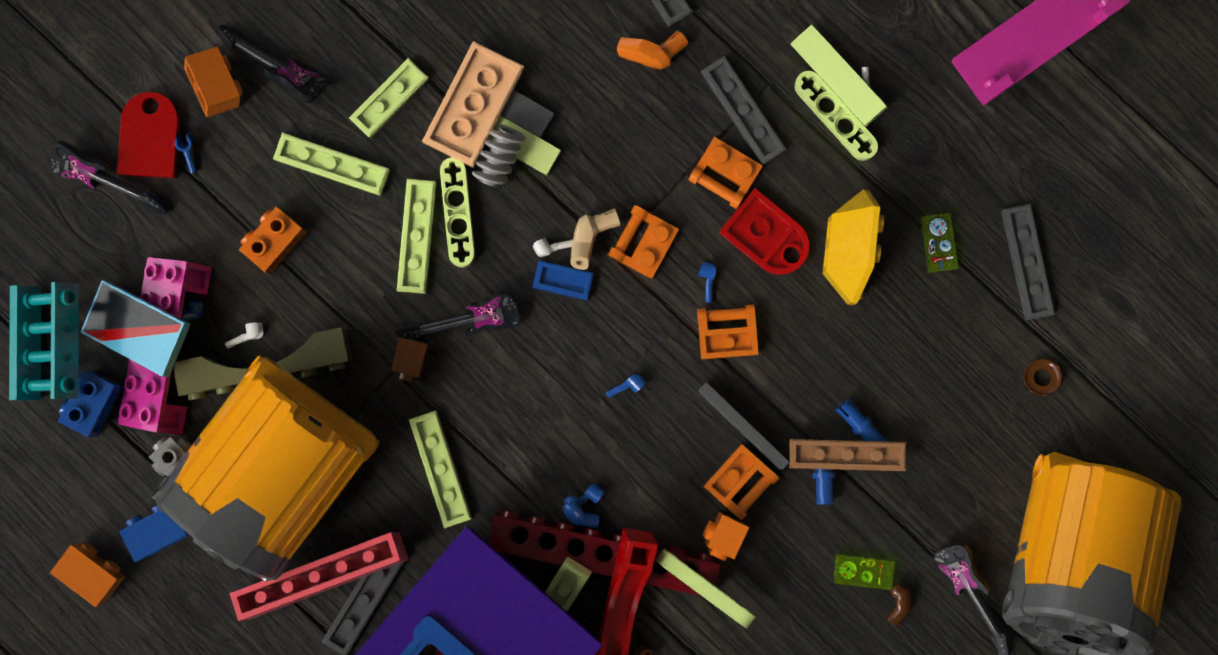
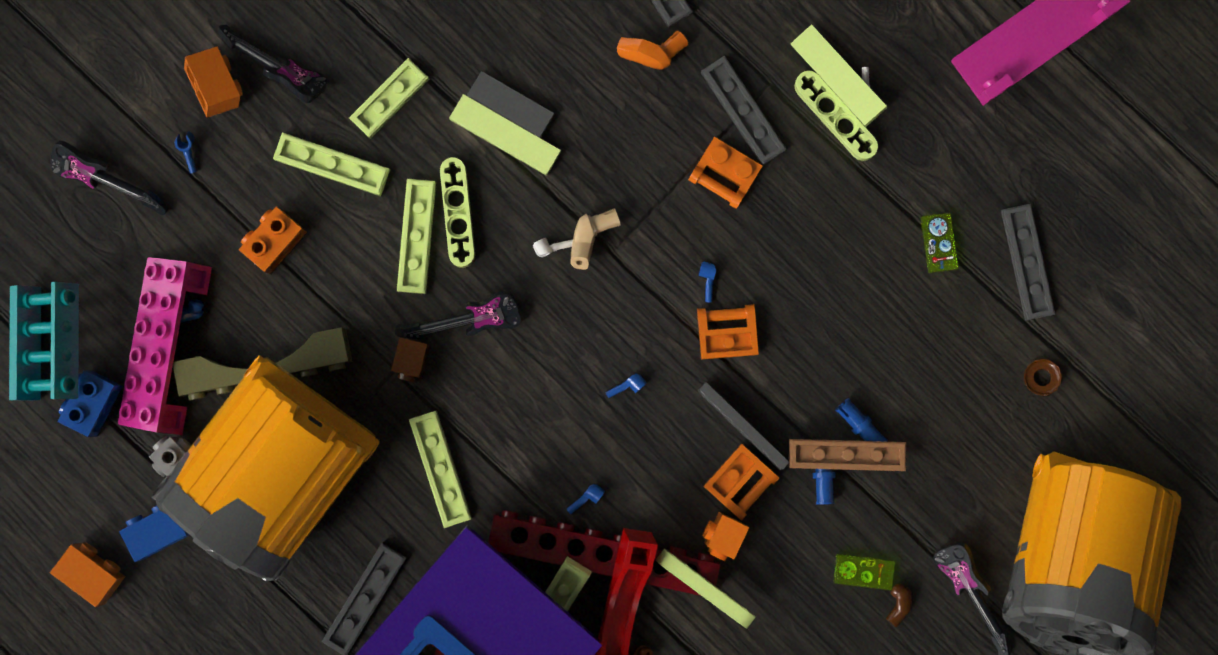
(135, 328): tile -> none
(148, 139): red tile -> none
(253, 332): white hand -> none
(319, 576): coral brick -> none
(473, 104): light nougat tile -> none
(500, 156): light grey piece -> none
(563, 280): blue tile -> none
(577, 516): blue arm -> none
(651, 247): orange plate -> none
(764, 233): red tile -> none
(853, 246): yellow wedge -> none

